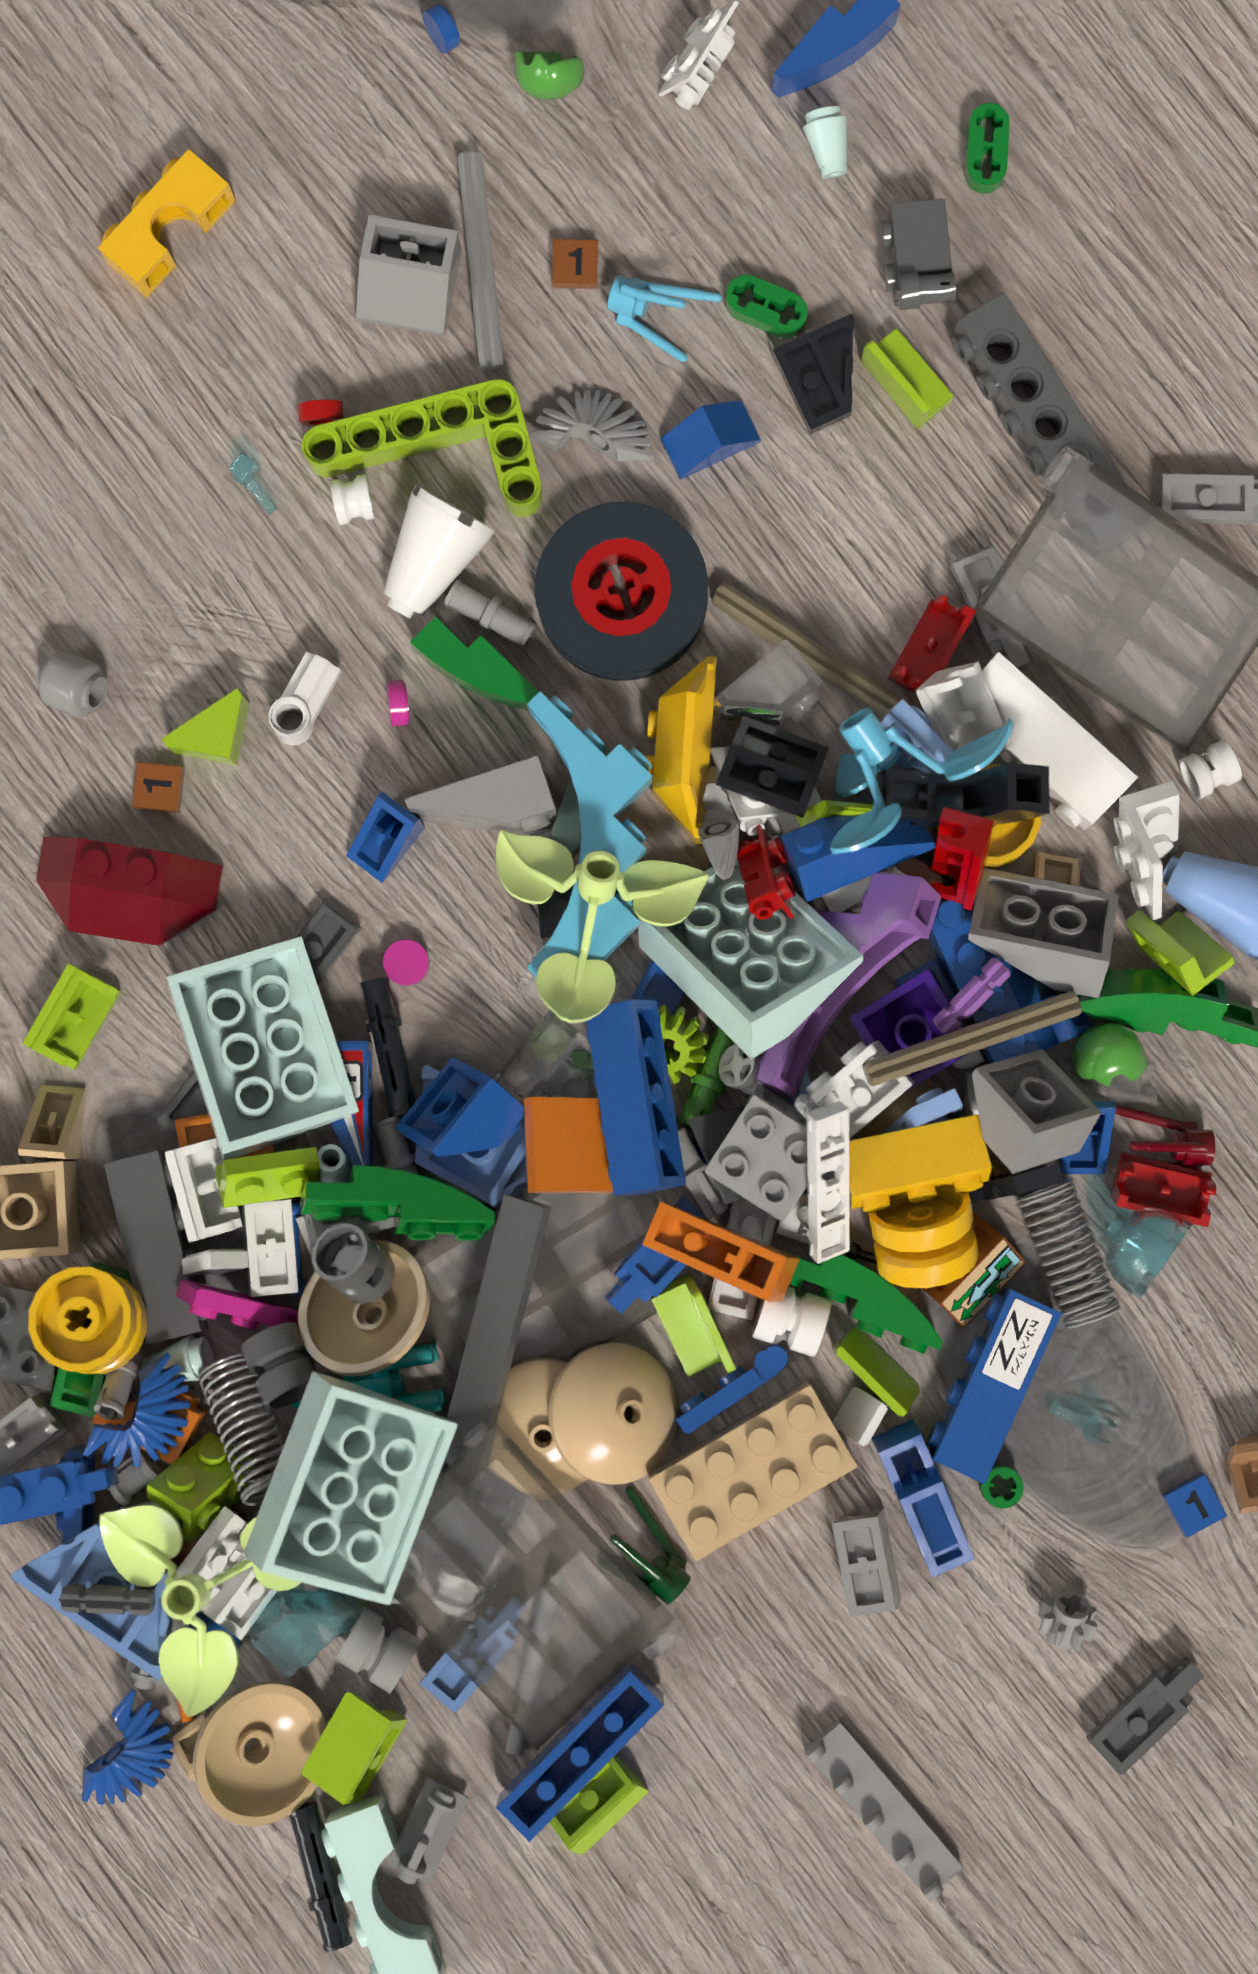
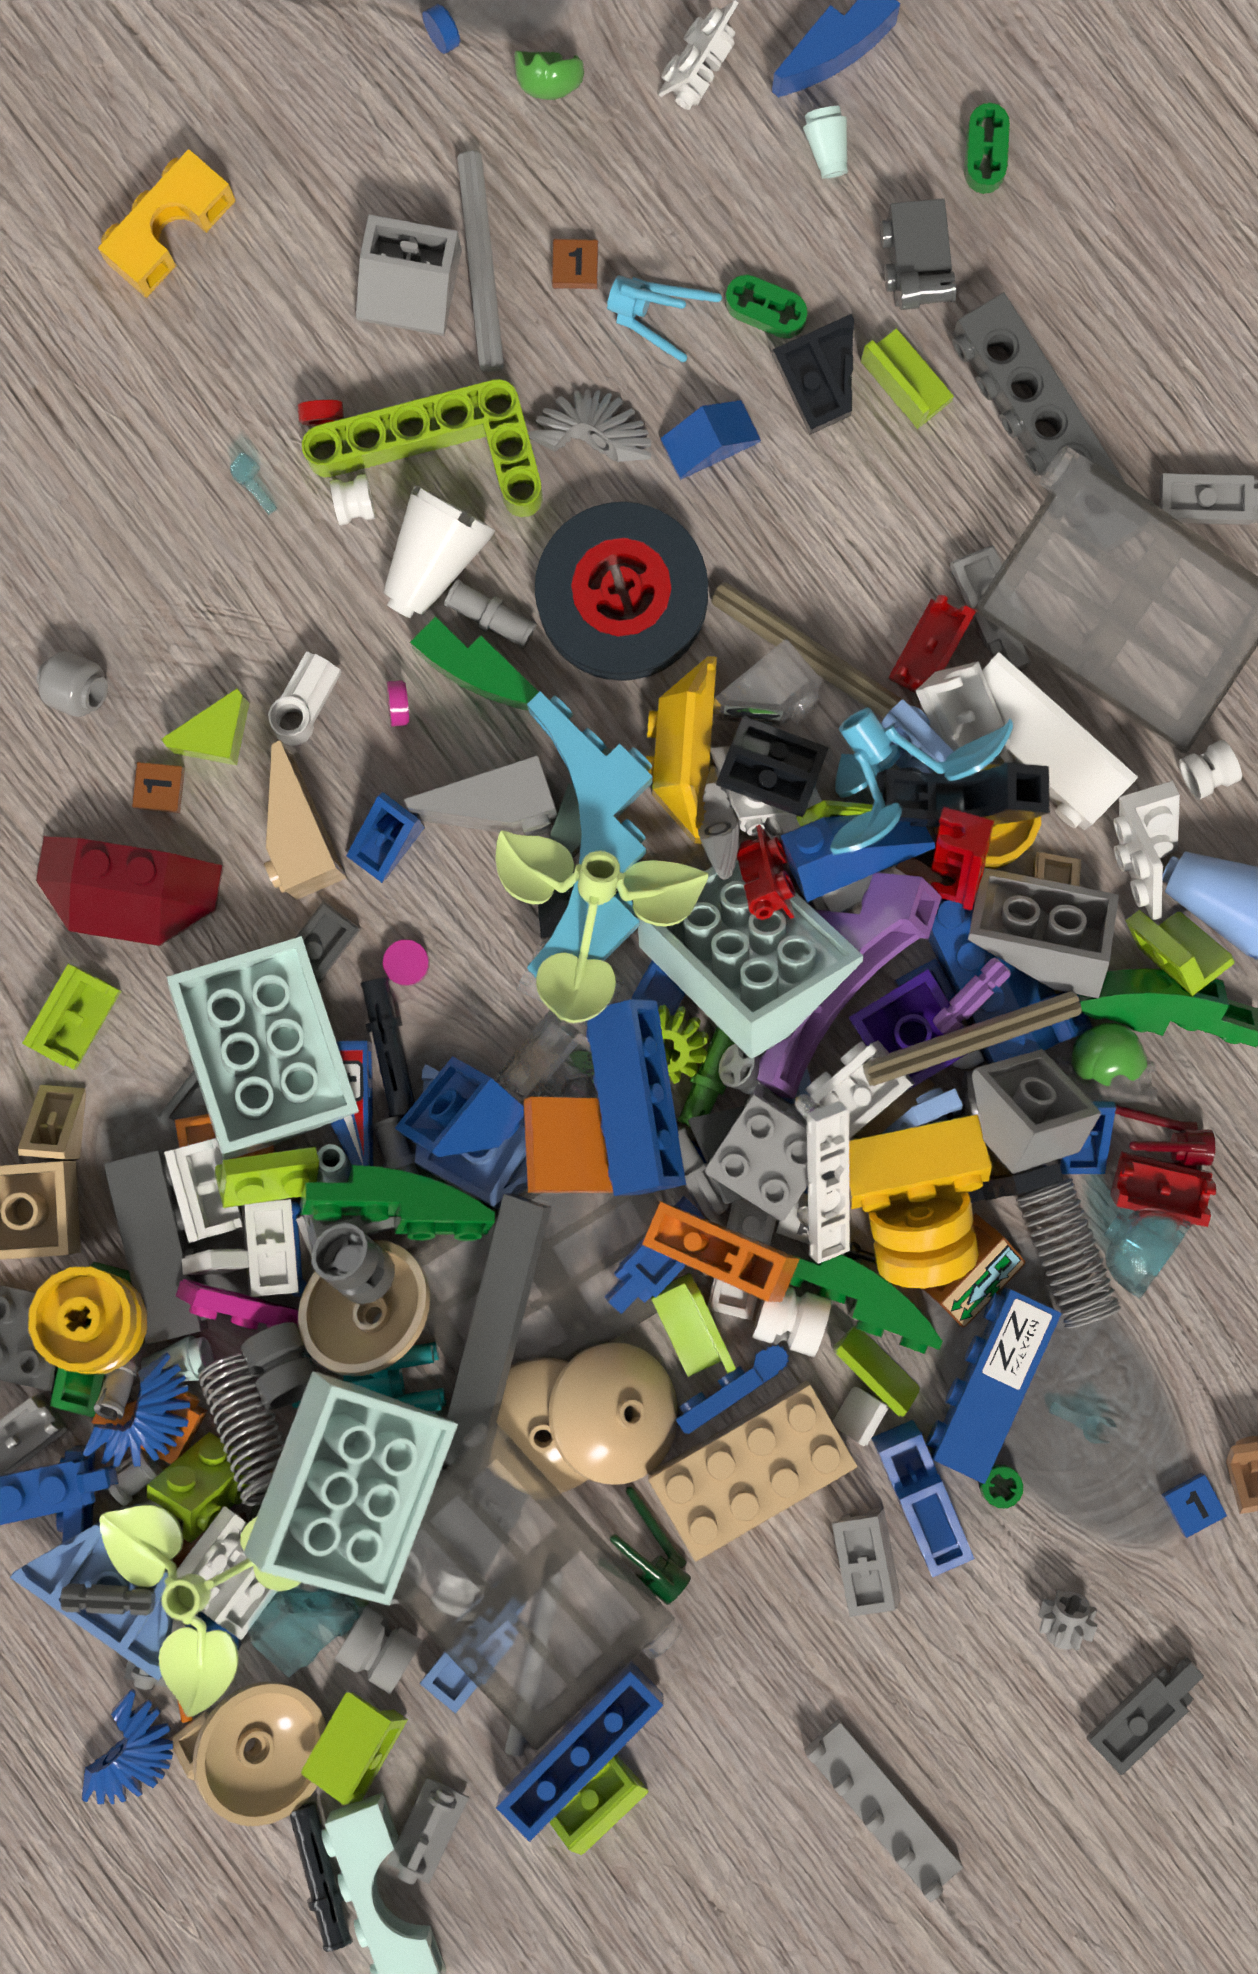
(295, 835): none -> tan slope

